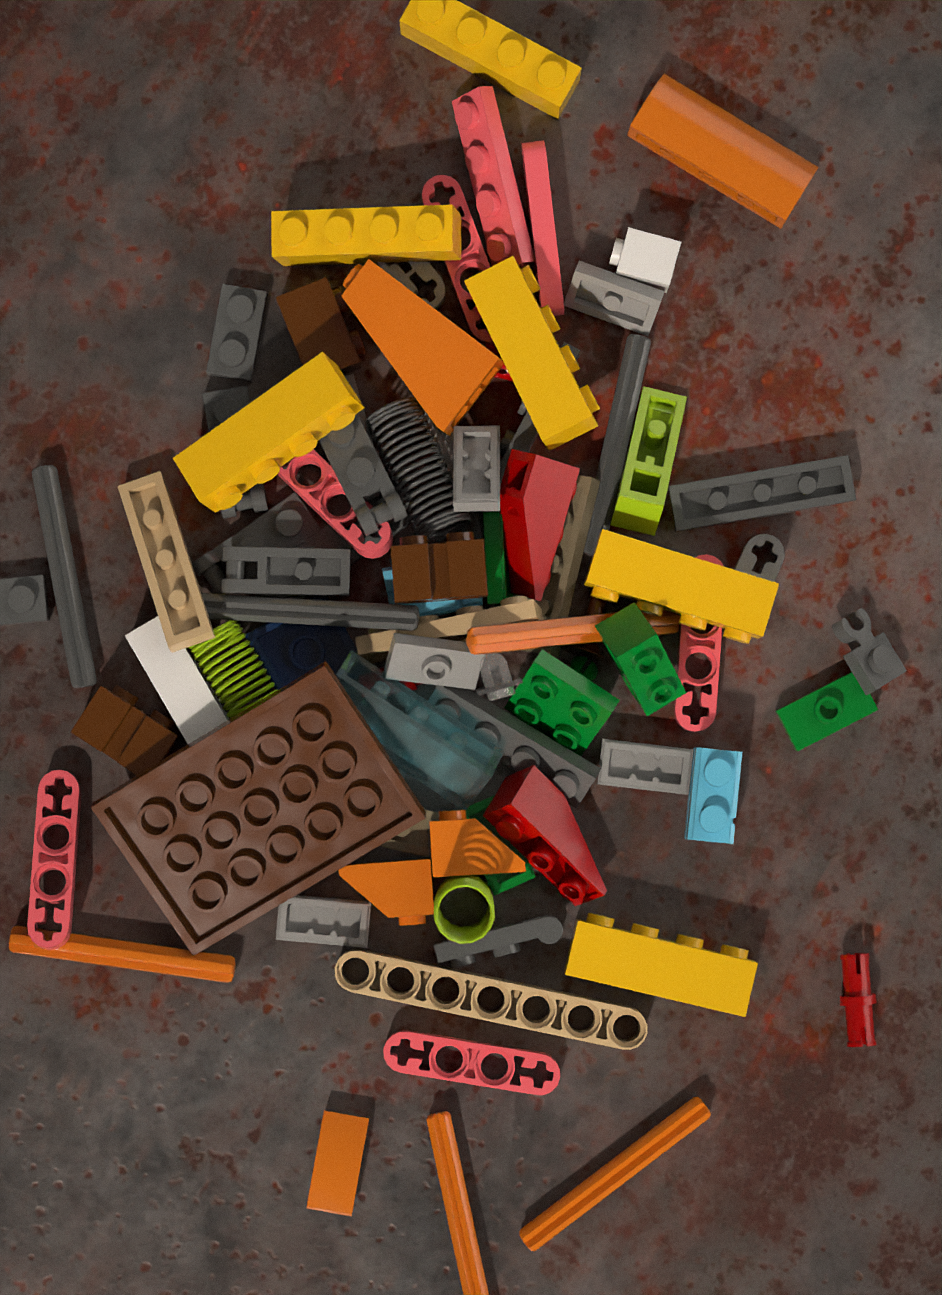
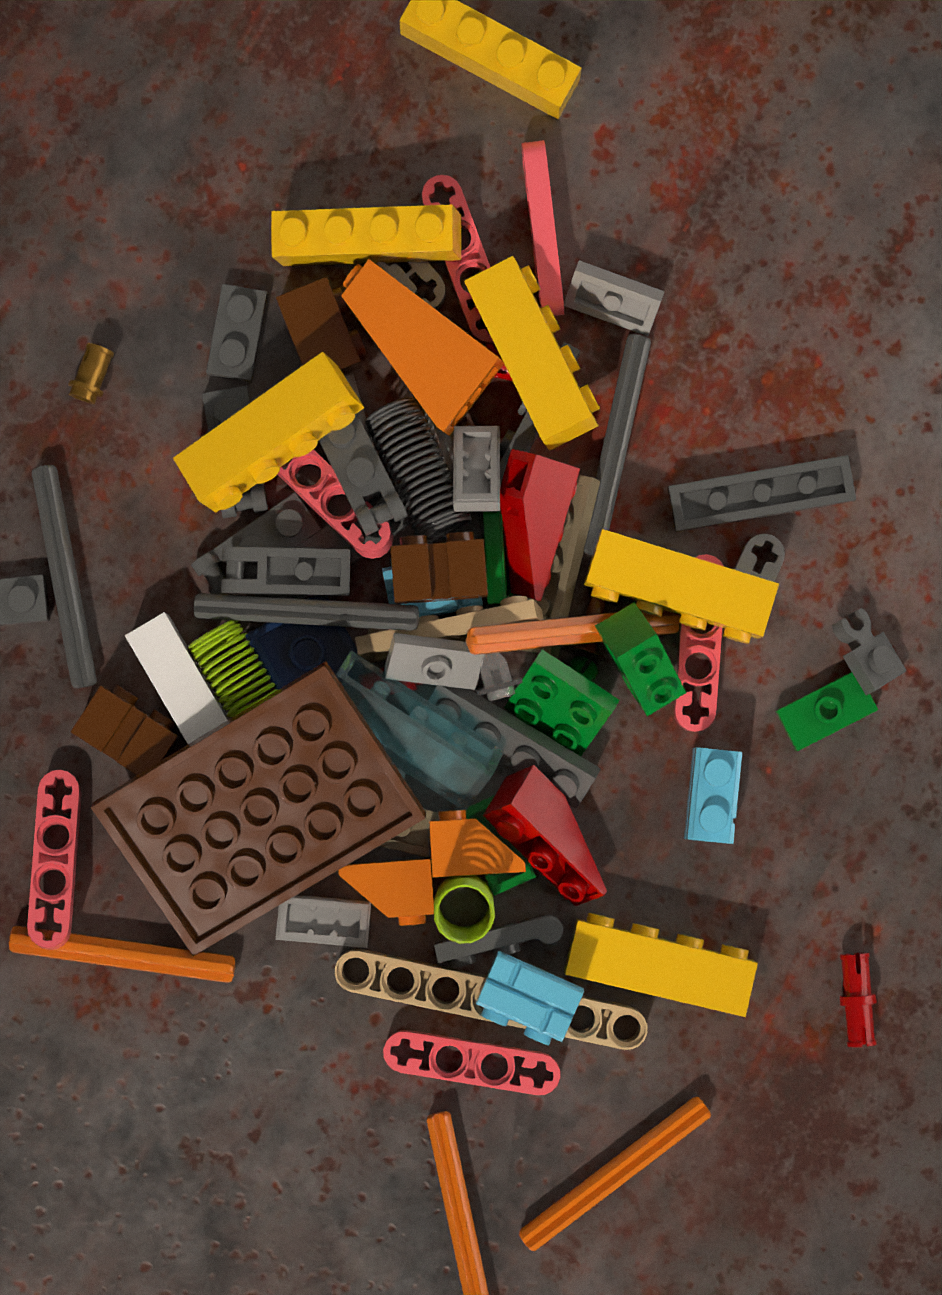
(91, 373): none -> pearl gold pin
(166, 562): tan plate -> none
(337, 1163): orange slope -> none
(492, 176): coral plate -> none
(529, 998): none -> medium azure brick
(645, 766): light grey plate -> none
(646, 258): white brick -> none
(649, 461): lime slope -> none
(722, 150): orange brick -> none

